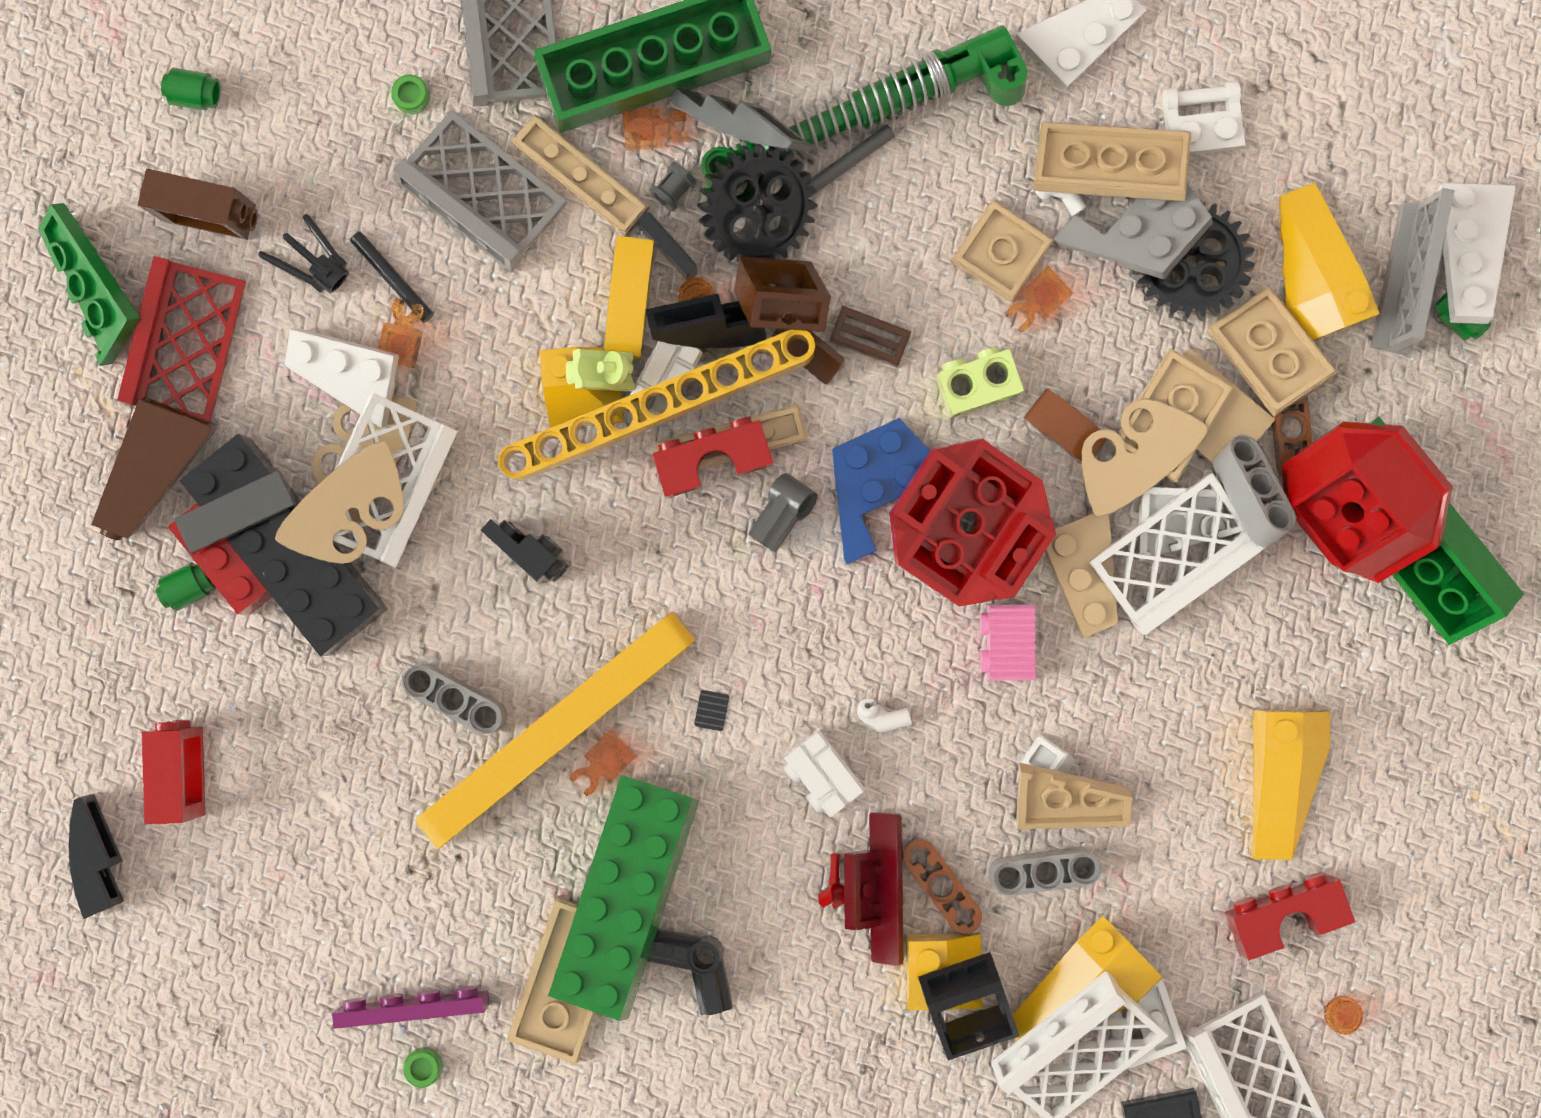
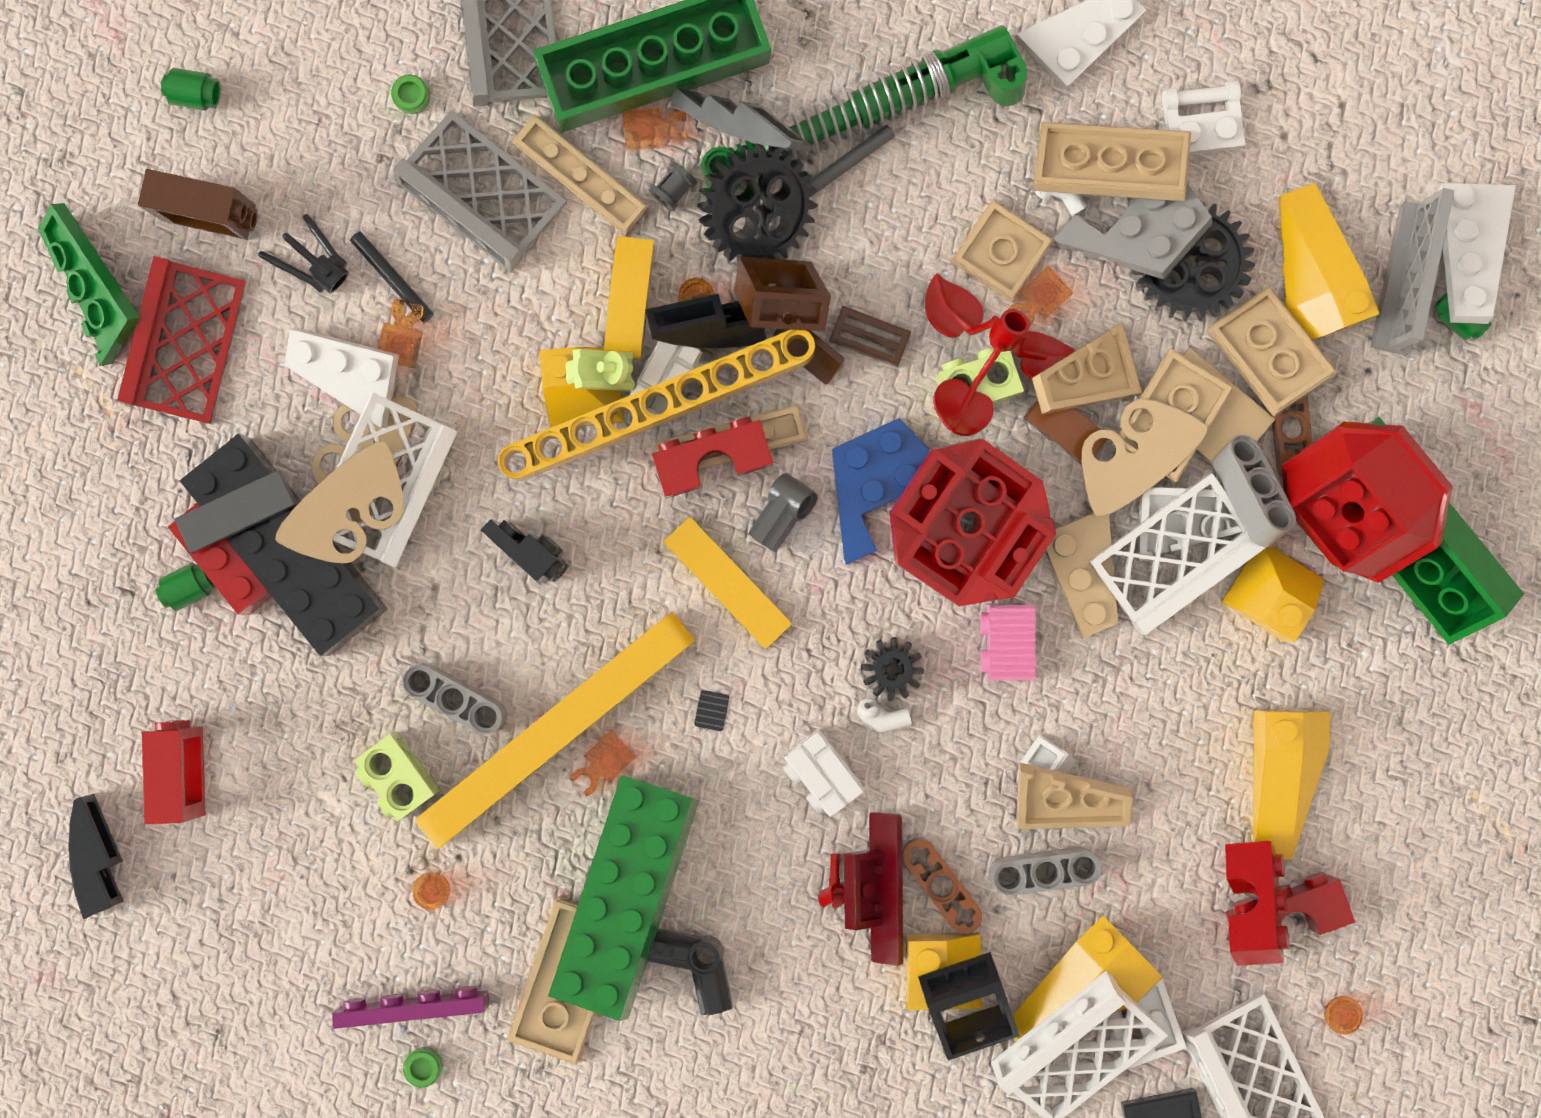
(149, 462): reddish brown slope -> none
(404, 770): none -> yellowish green brick
(431, 890): none -> clear orange plate
(667, 245): black tile -> none
(727, 582): none -> yellow tile
(900, 679): none -> black gear
(956, 310): none -> red plant
(1090, 375): none -> tan wing
(1259, 934): none -> red arch
(1275, 593): none -> yellow slope

